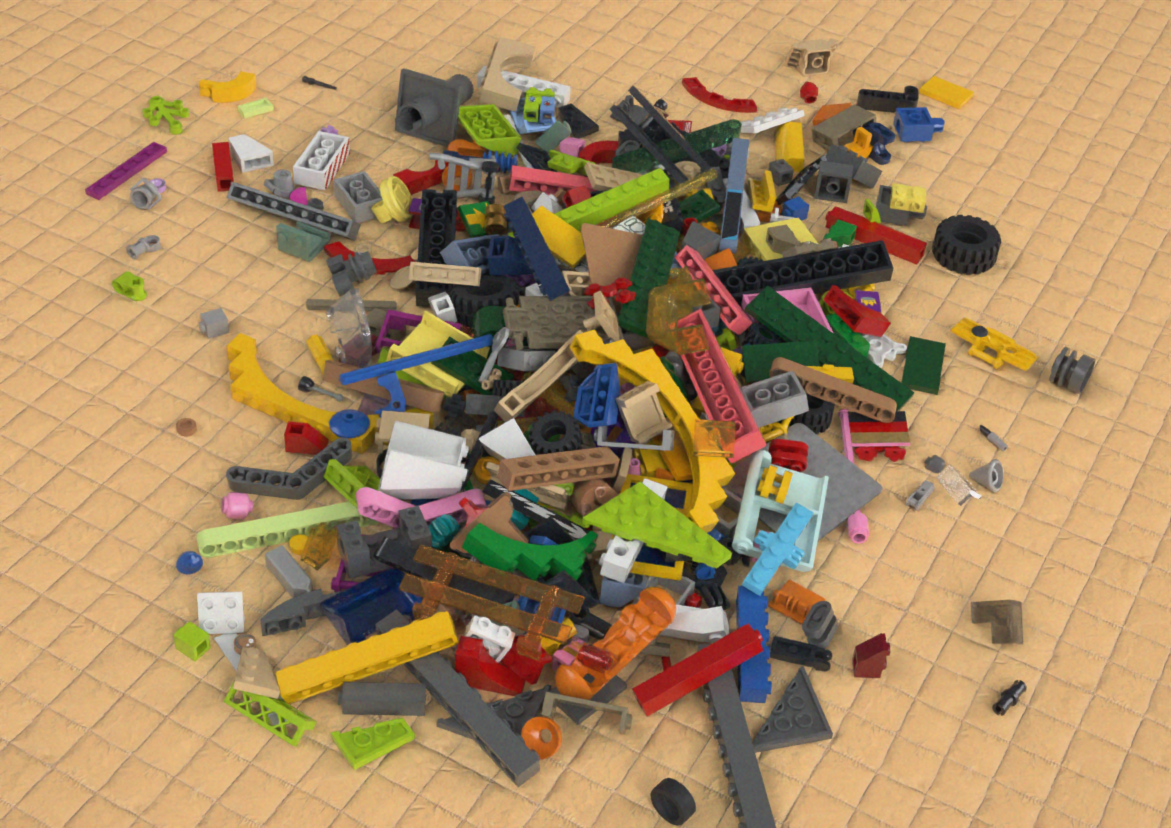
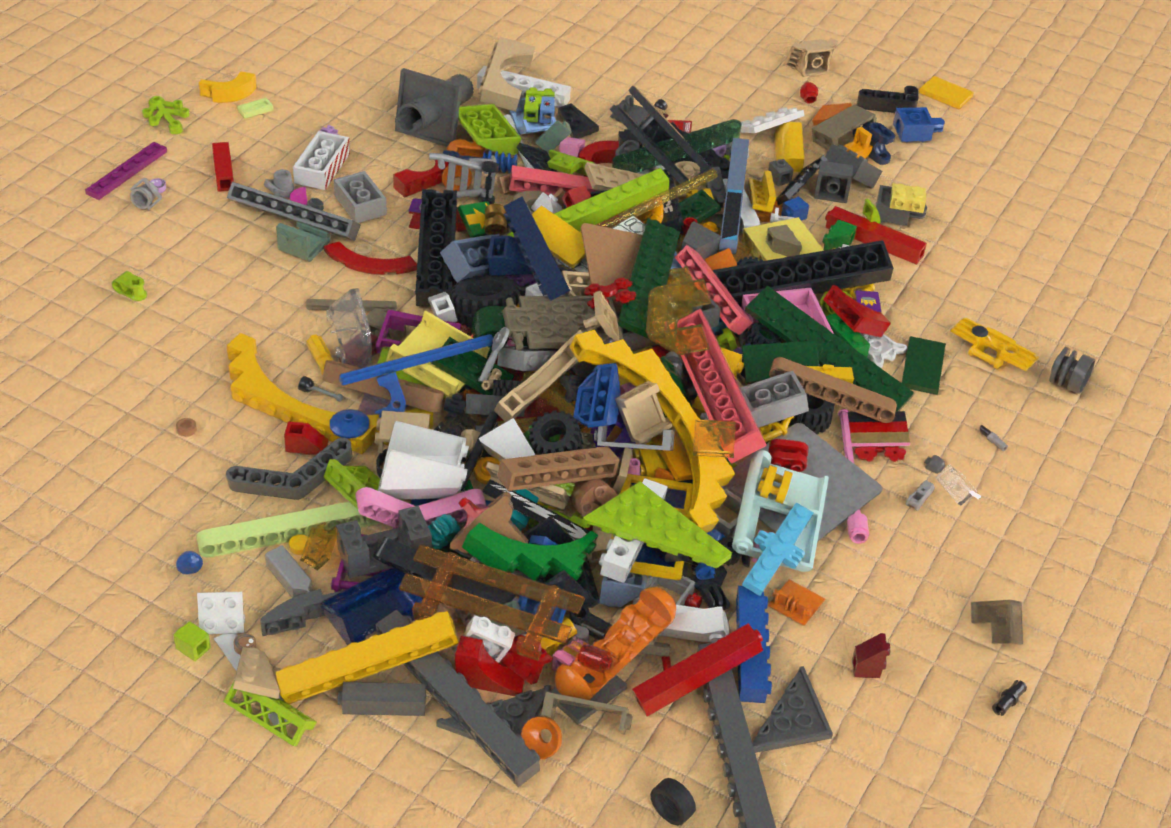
(143, 245): light grey connector -> none
(214, 323): light grey brick -> none
(236, 505): bright pink head -> none
(249, 153): white slope -> none
(312, 81): black piece -> none
(351, 270): dark grey beam -> none
(370, 743): lime wing -> none
(395, 201): light yellow piece -> none
(401, 278): tan piece -> none
(445, 273): tan plate -> none
(716, 100): red tile -> none
(800, 653): black hinge -> none
(810, 247): dark tan plate -> none
(820, 624): dark grey brick -> none
(966, 244): black tyre -> none
(989, 475): light grey hat -> none

